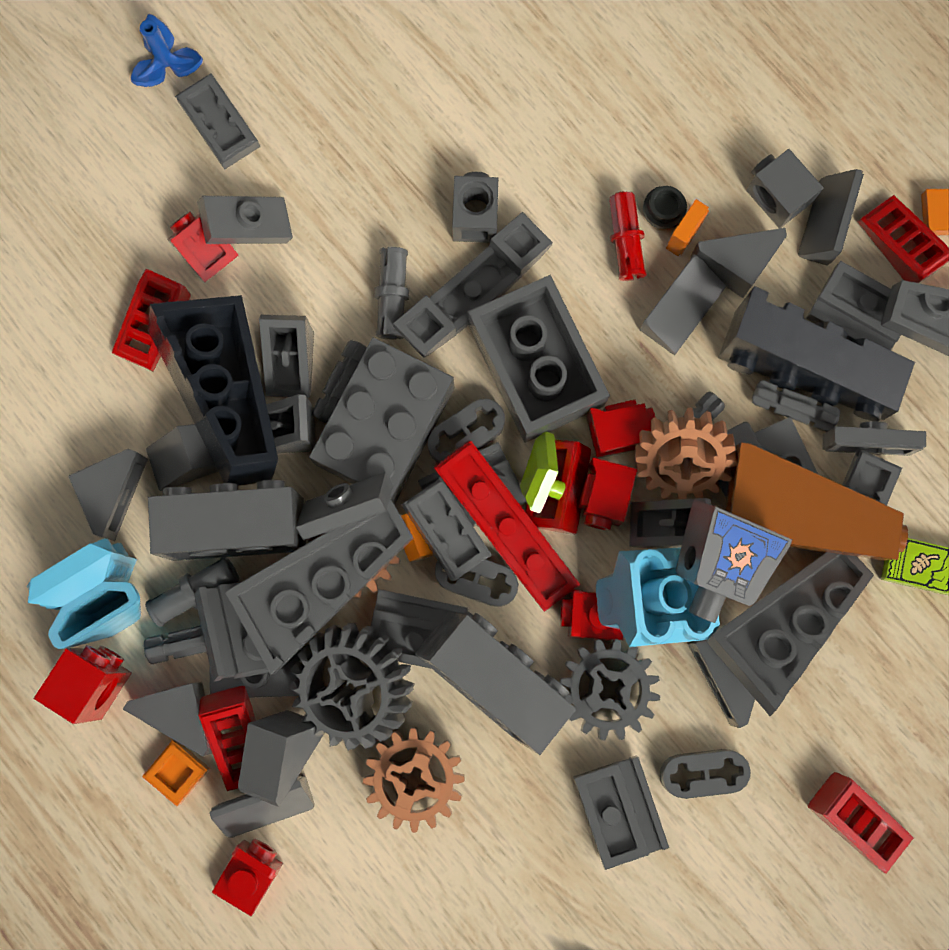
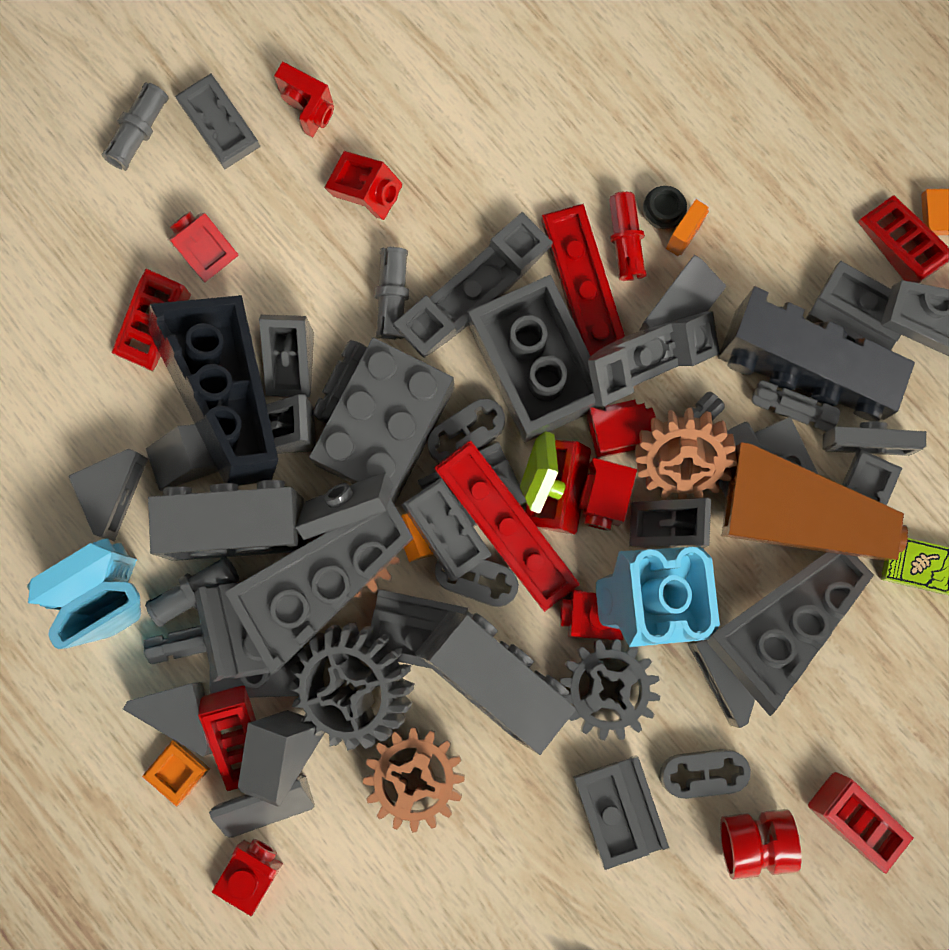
(83, 684): red brick -> none
(135, 126): none -> dark grey pin
(159, 42): blue plant -> none
(244, 220): dark grey plate -> none
(305, 91): none -> red bracket
(364, 183): none -> red bracket
(470, 225): dark grey brick -> none
(583, 277): none -> red tile
(651, 353): none -> dark grey slope
(726, 558): torso -> none
(741, 257): dark grey slope -> none
(760, 844): none -> red wheel
(783, 187): dark grey brick -> none
(830, 217): dark grey slope -> none

